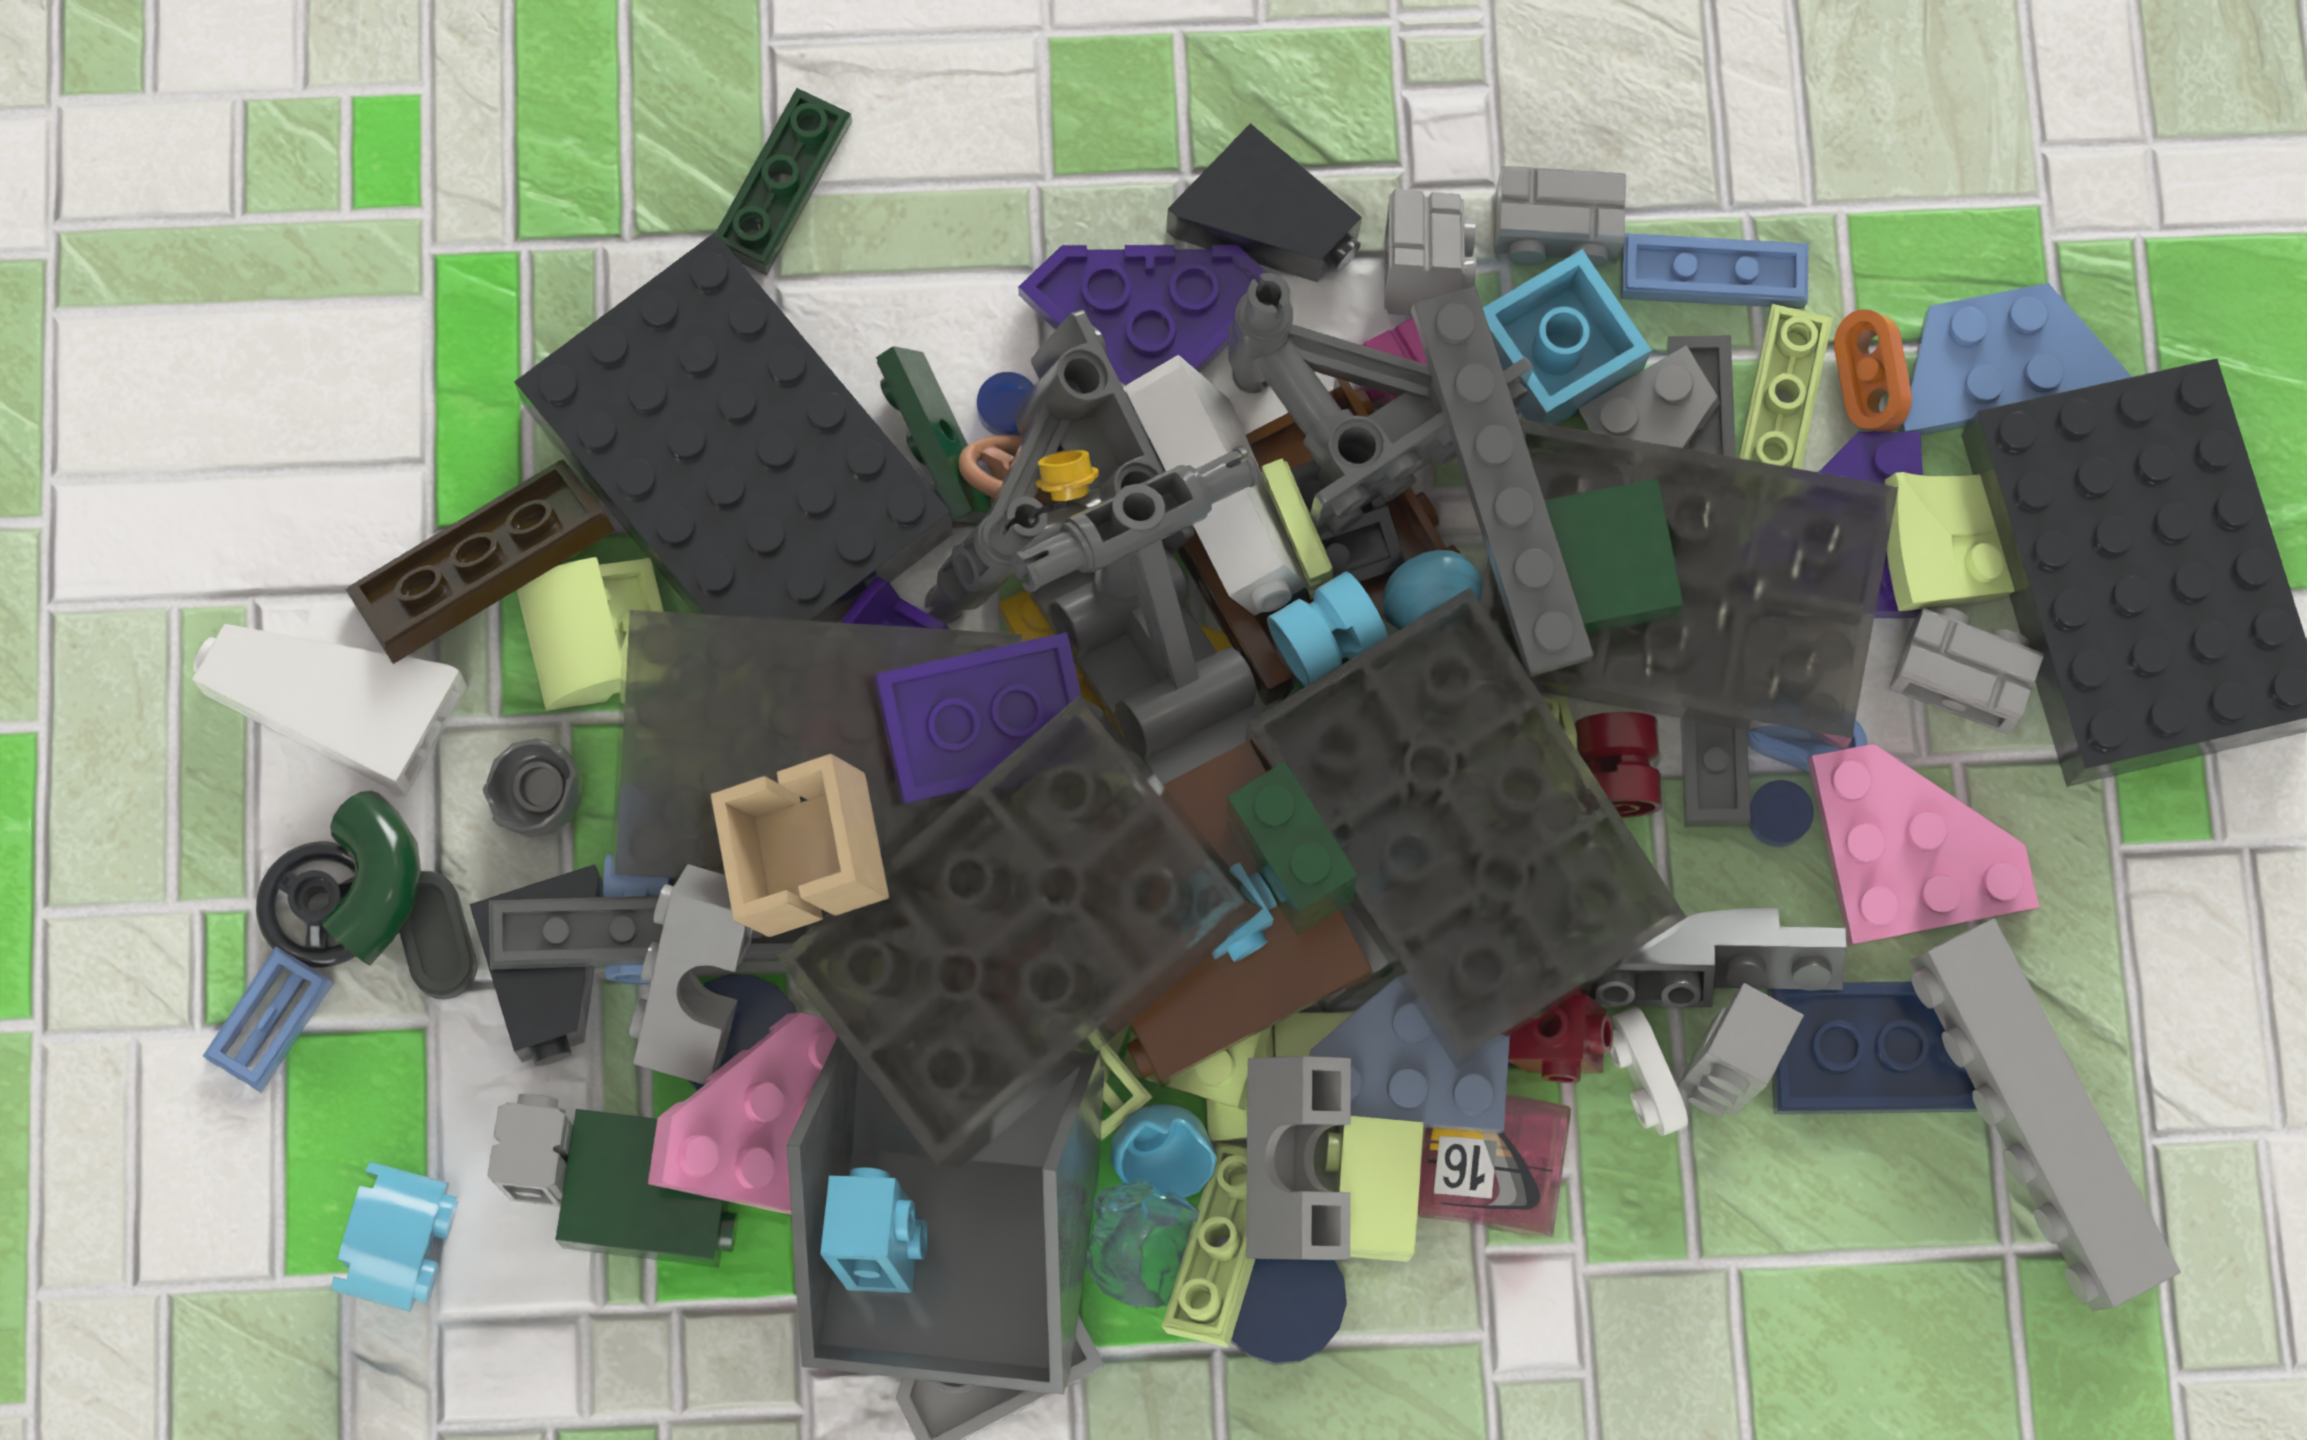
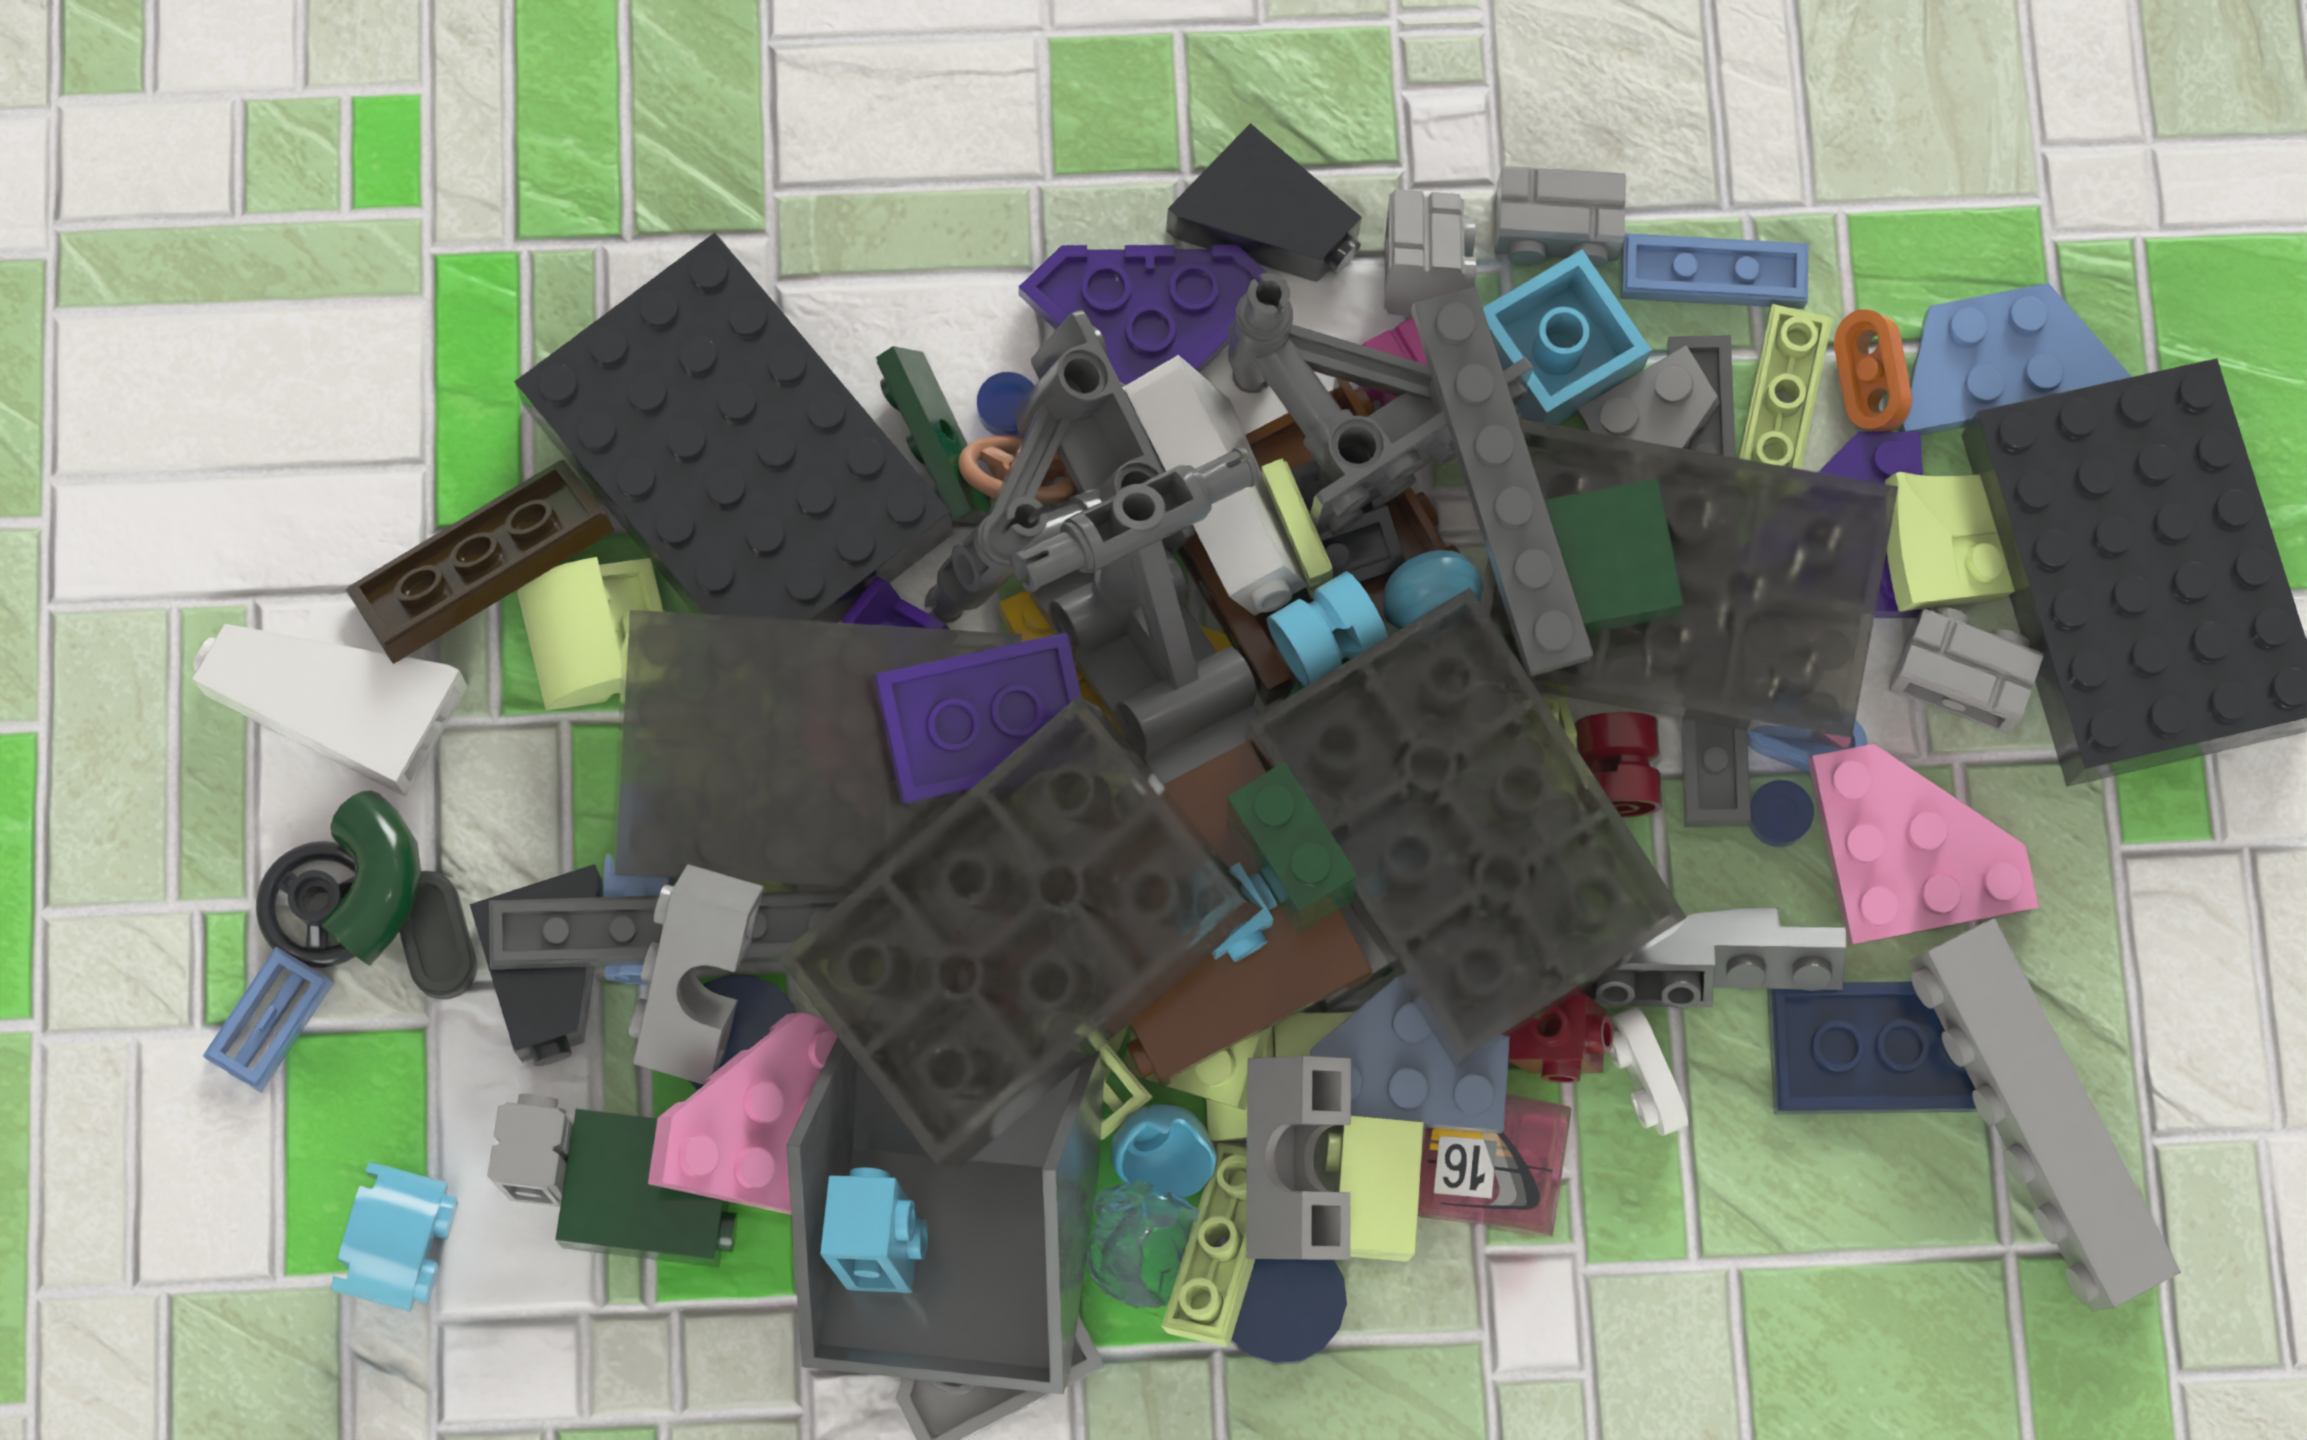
(533, 788): dark grey hair -> none
(768, 210): dark green tile -> none
(799, 856): tan piece -> none
(1066, 474): yellow plate -> none
(1739, 1052): light grey arch -> none

